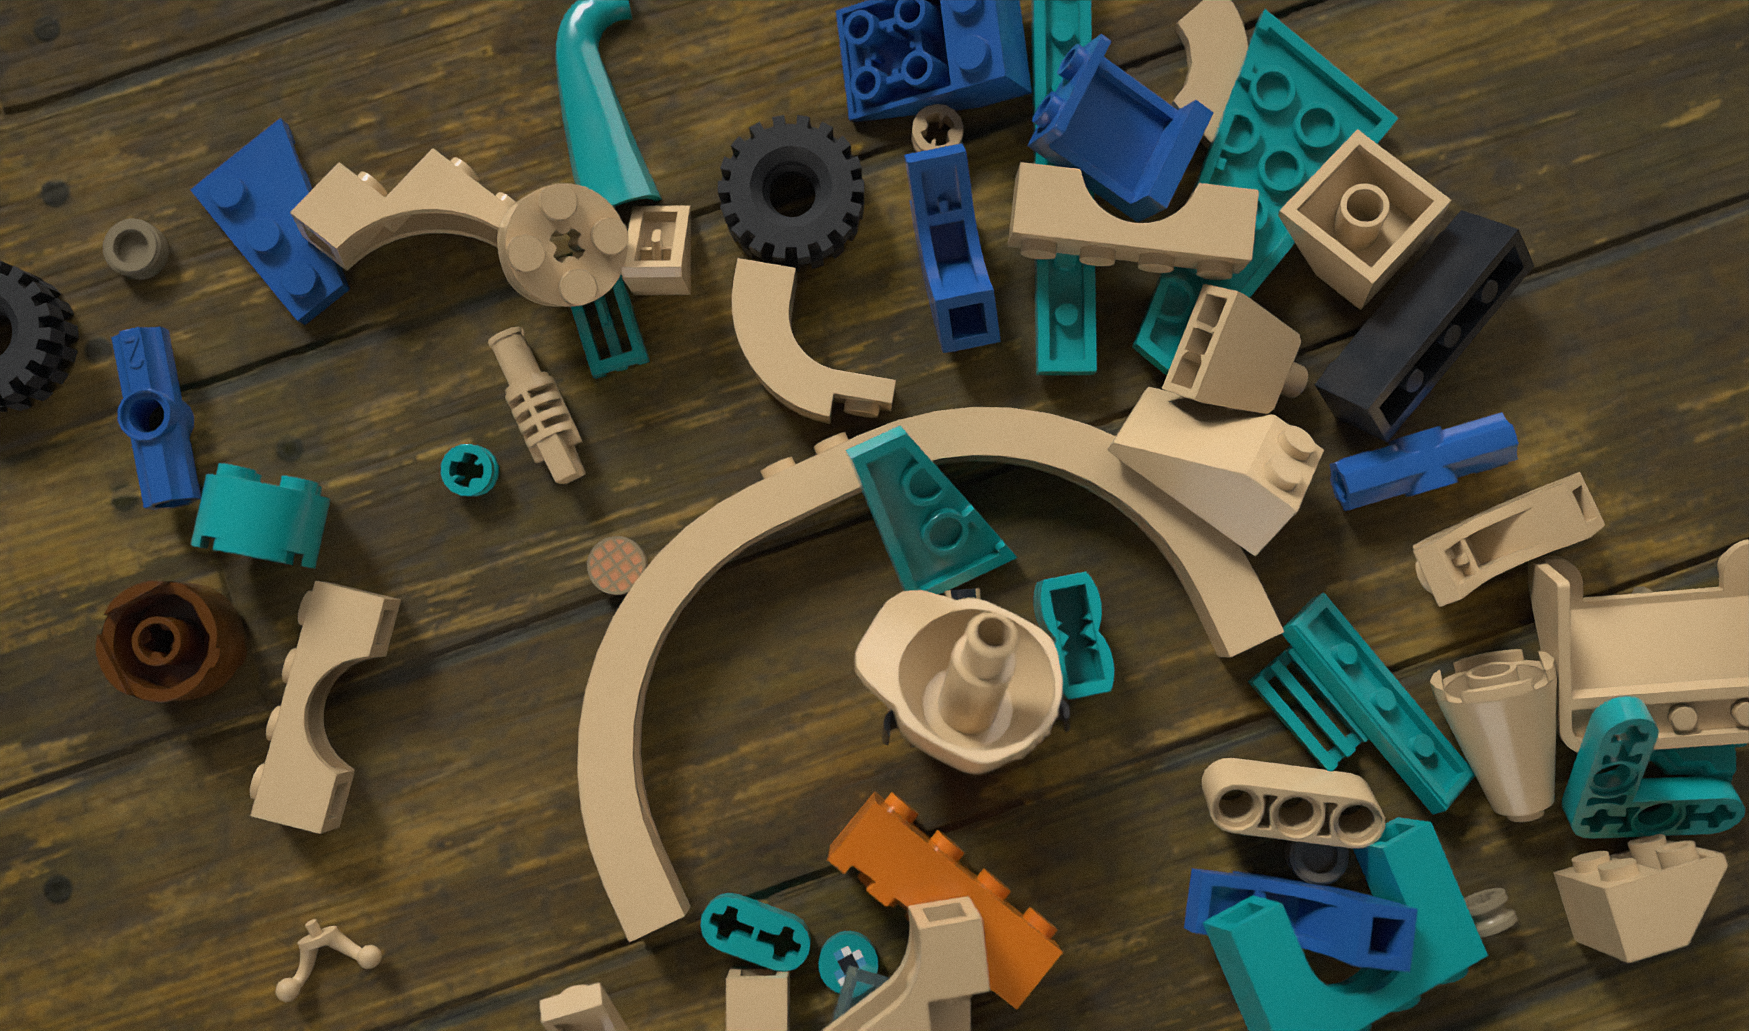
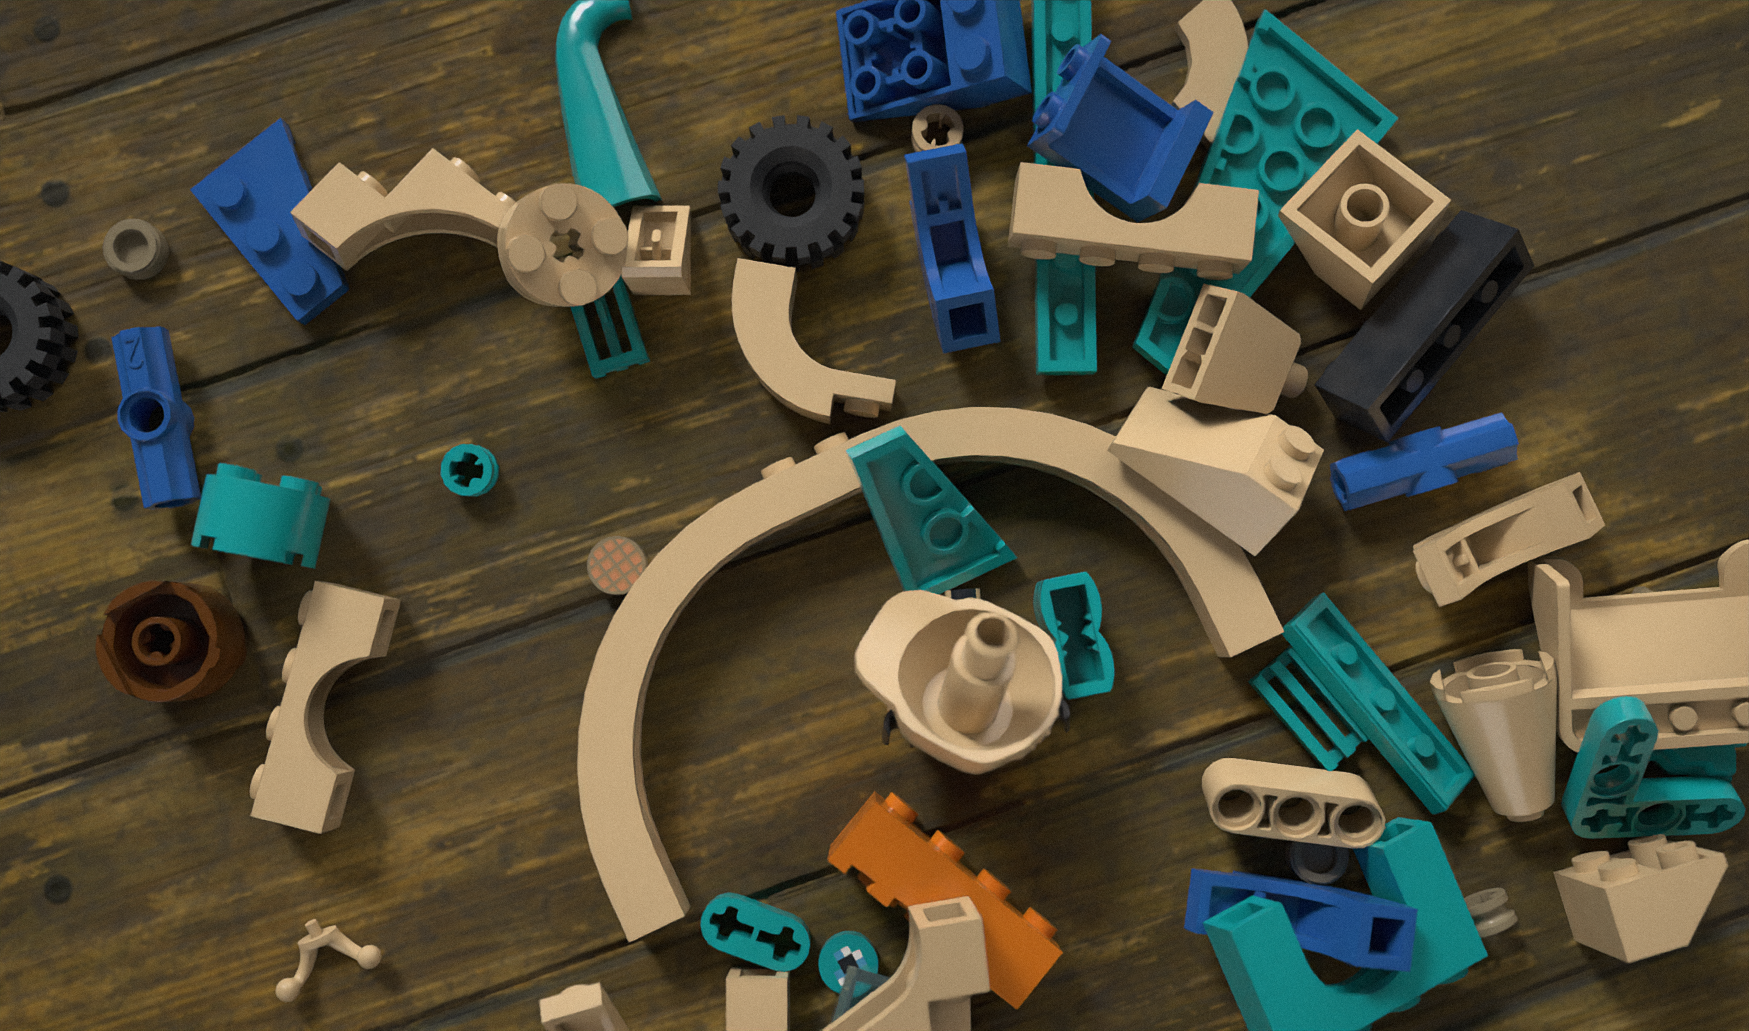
(538, 407): tan hinge -> none

